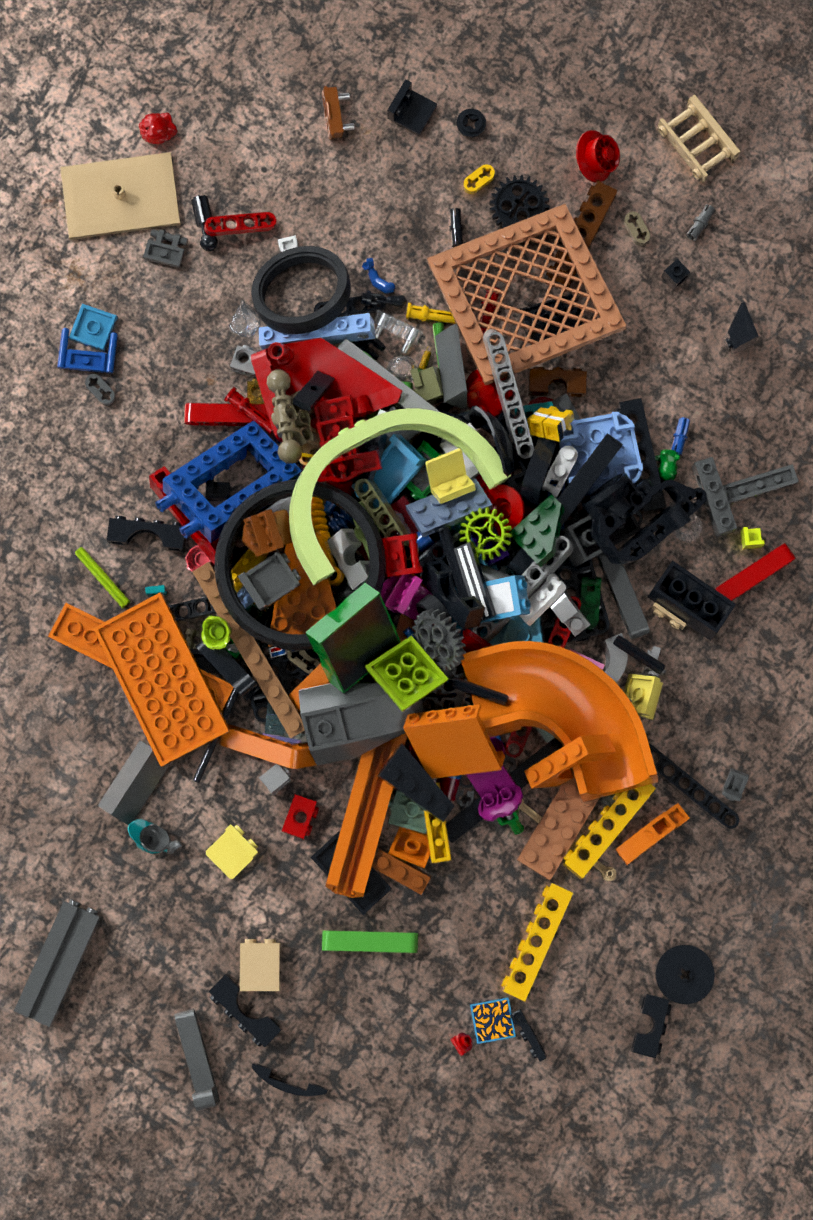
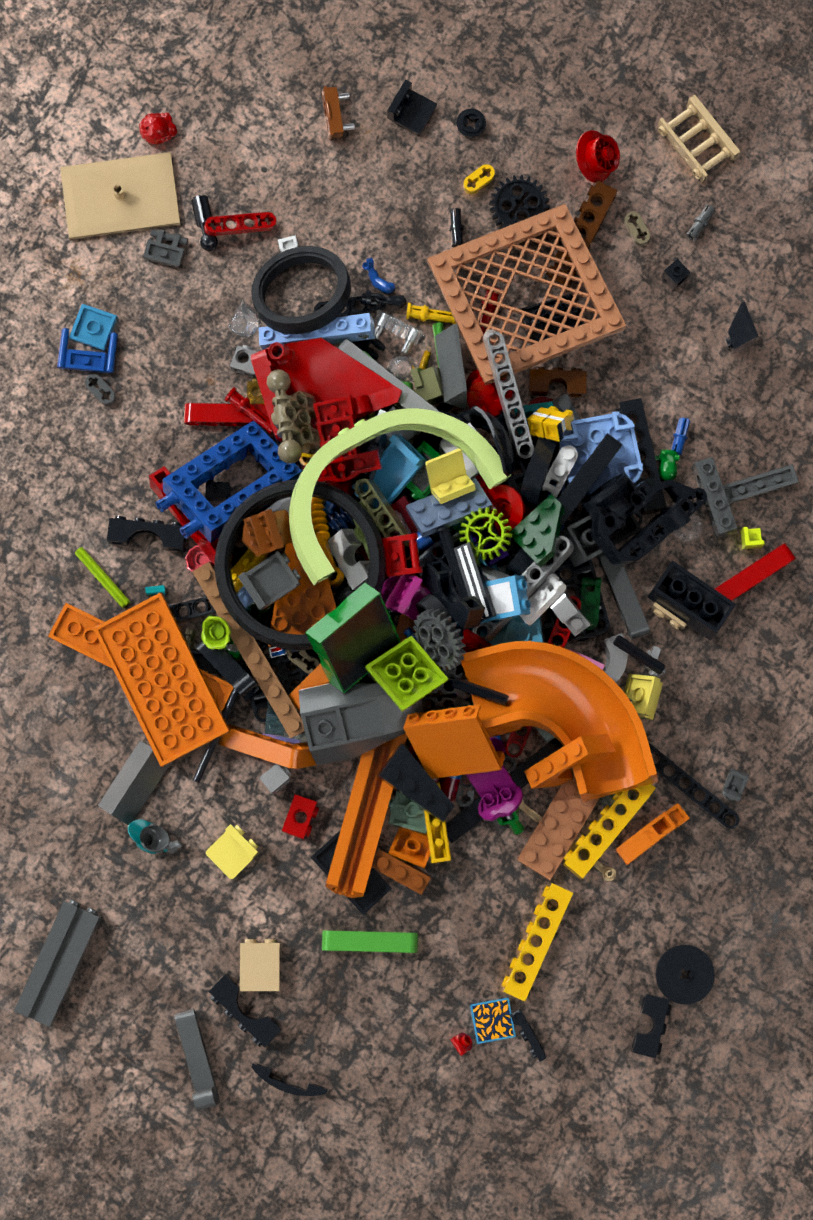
(313, 391): black tile -> none

